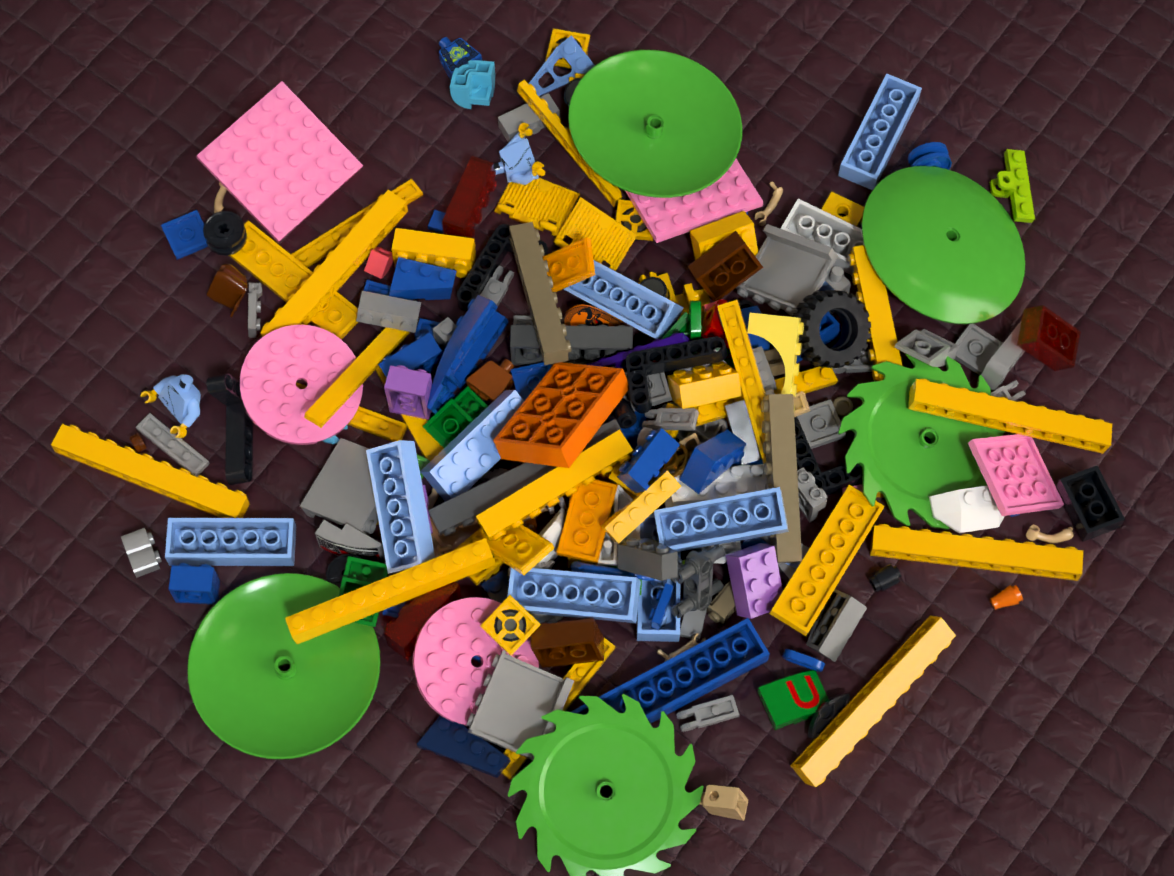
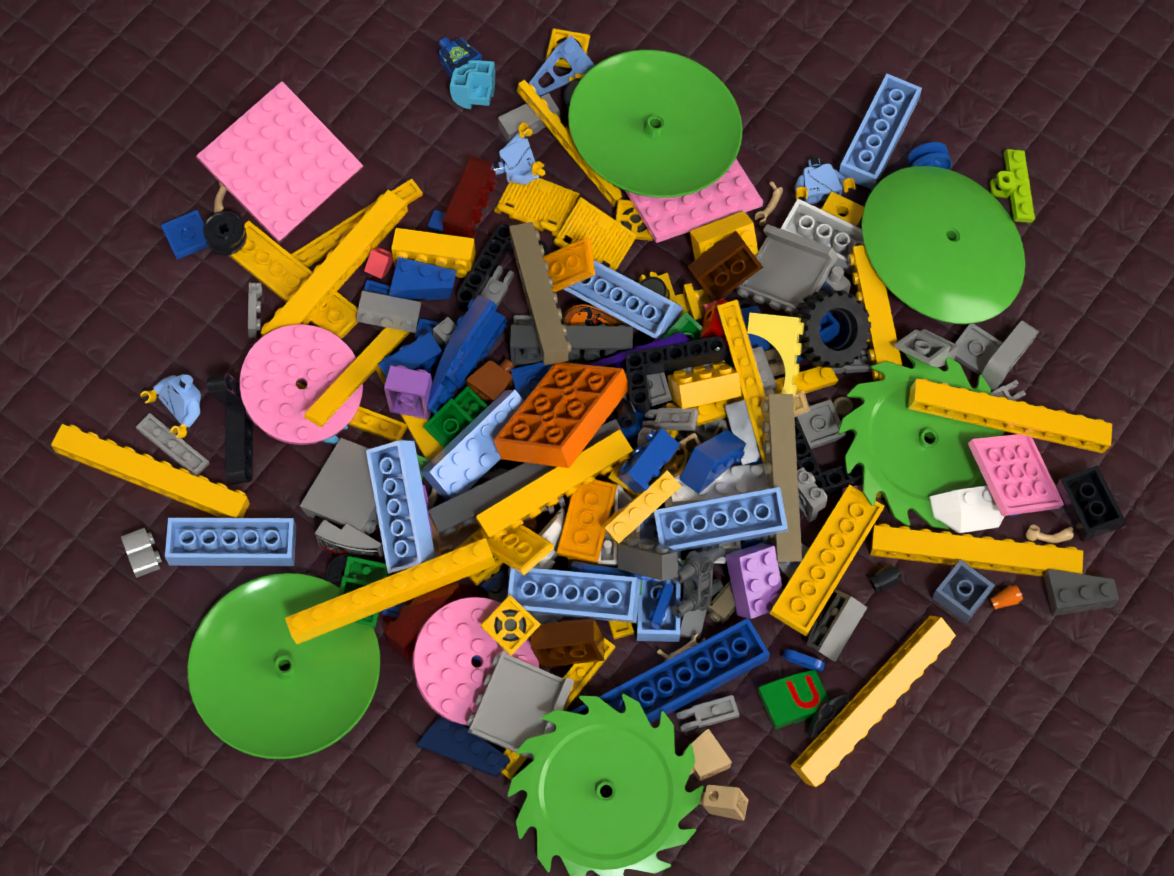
(137, 442): reddish brown axle -> none
(194, 584): blue brick -> none
(228, 287): reddish brown piece -> none
(620, 629): none -> yellow tile
(695, 320): green beam -> none
(709, 756): none -> tan torso
(820, 181): none -> light blue torso
(963, 591): none -> sand blue brick
(1048, 338): clear red brick -> none
(1078, 592): none -> dark grey wedge

